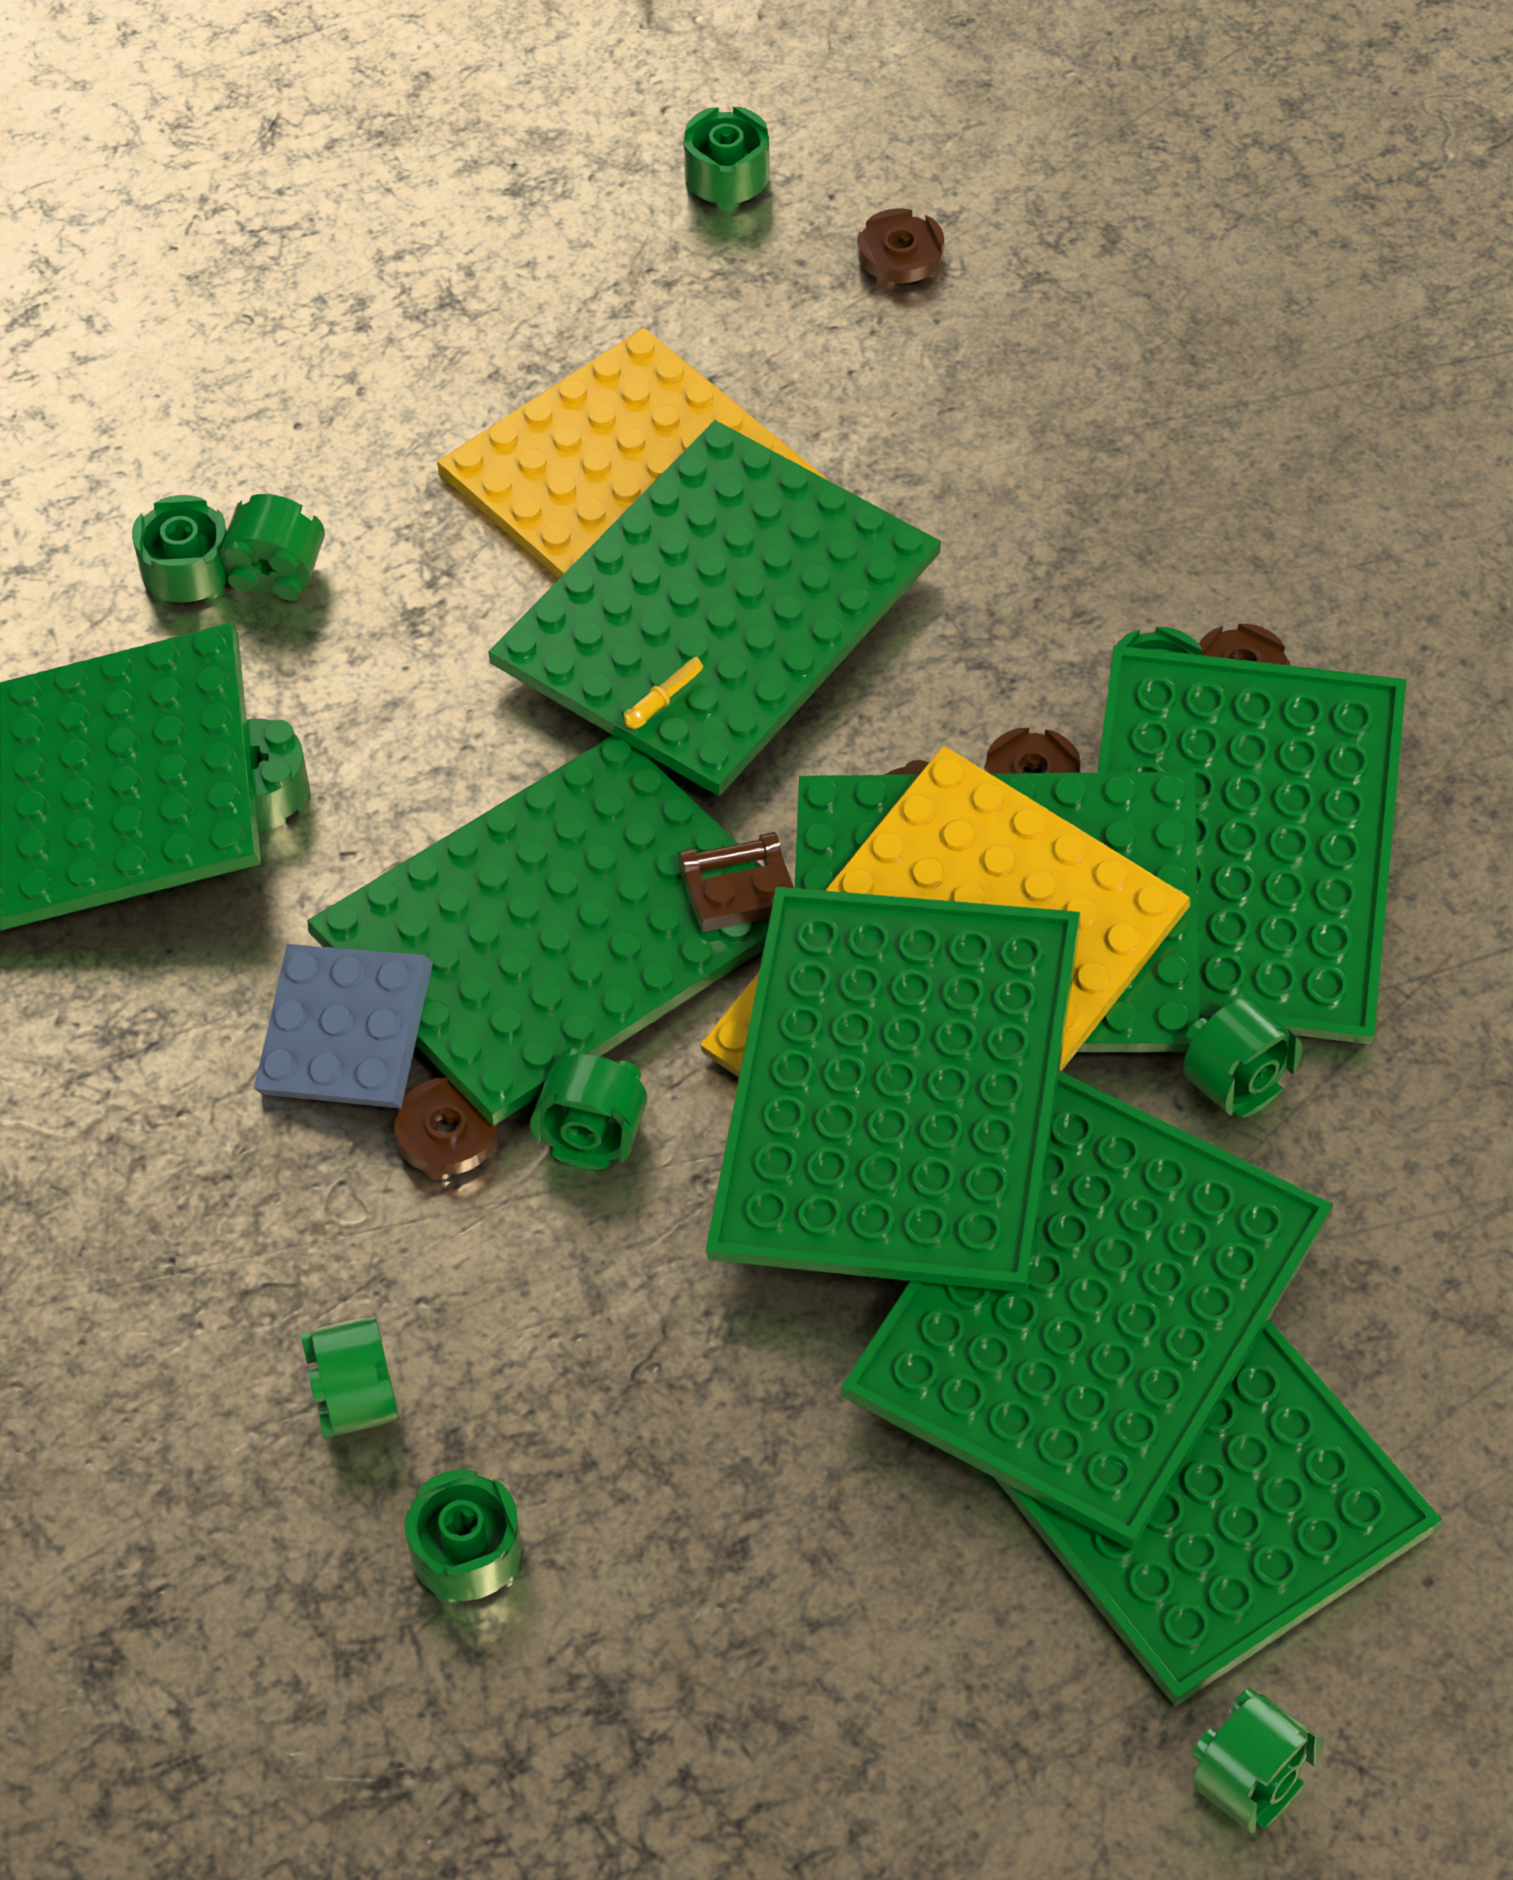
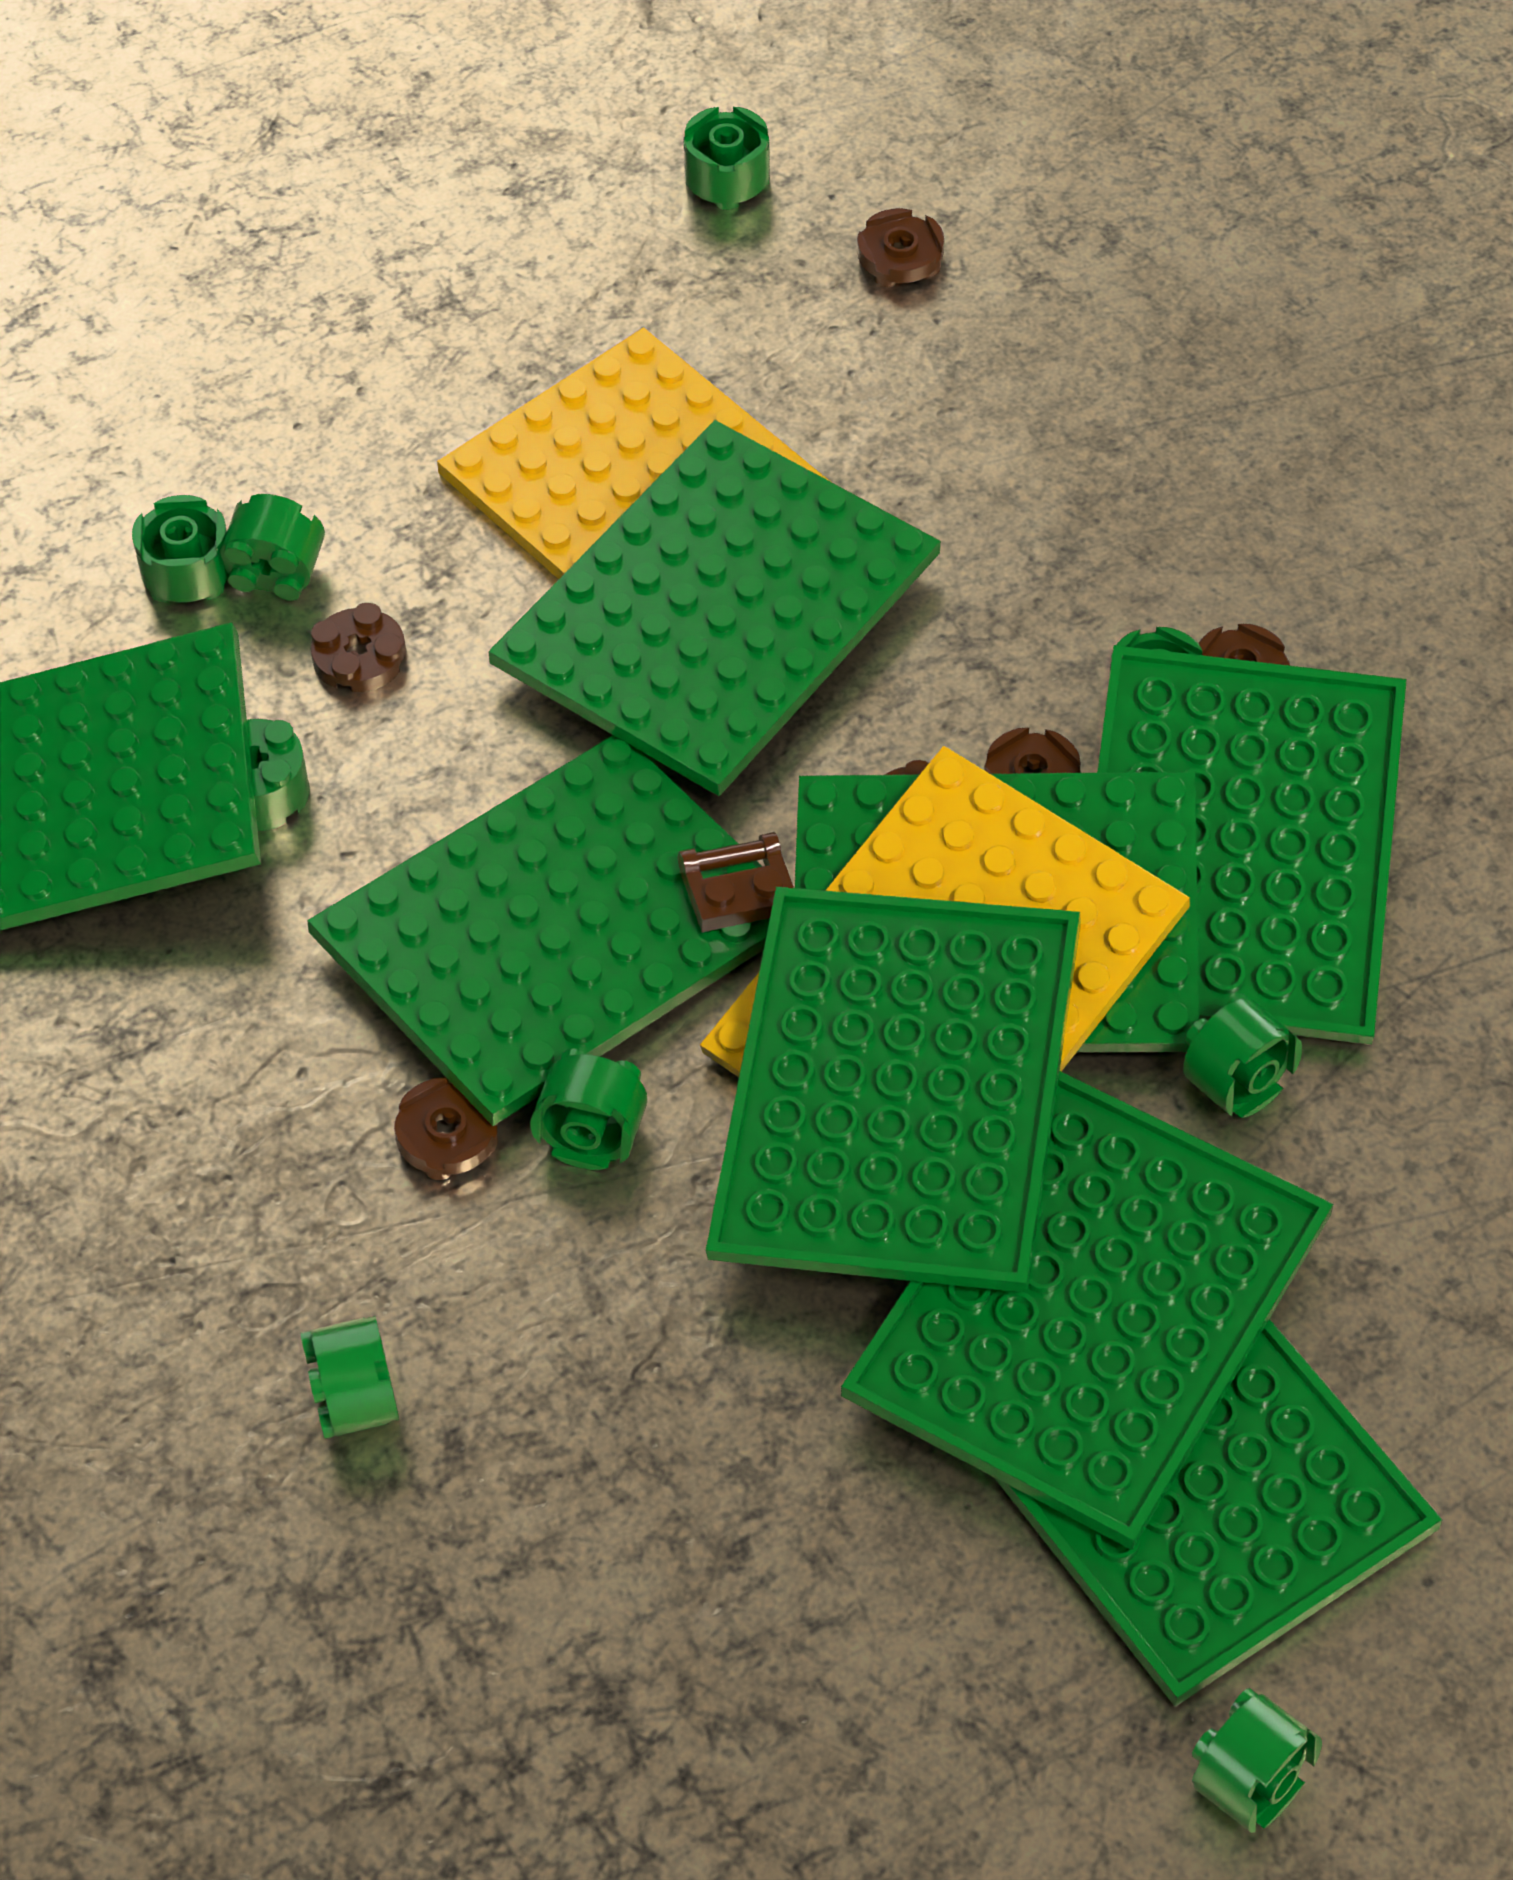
(343, 1025): sand blue plate -> none
(354, 627): none -> reddish brown plate
(467, 1564): green brick -> none
(660, 695): yellow piece -> none

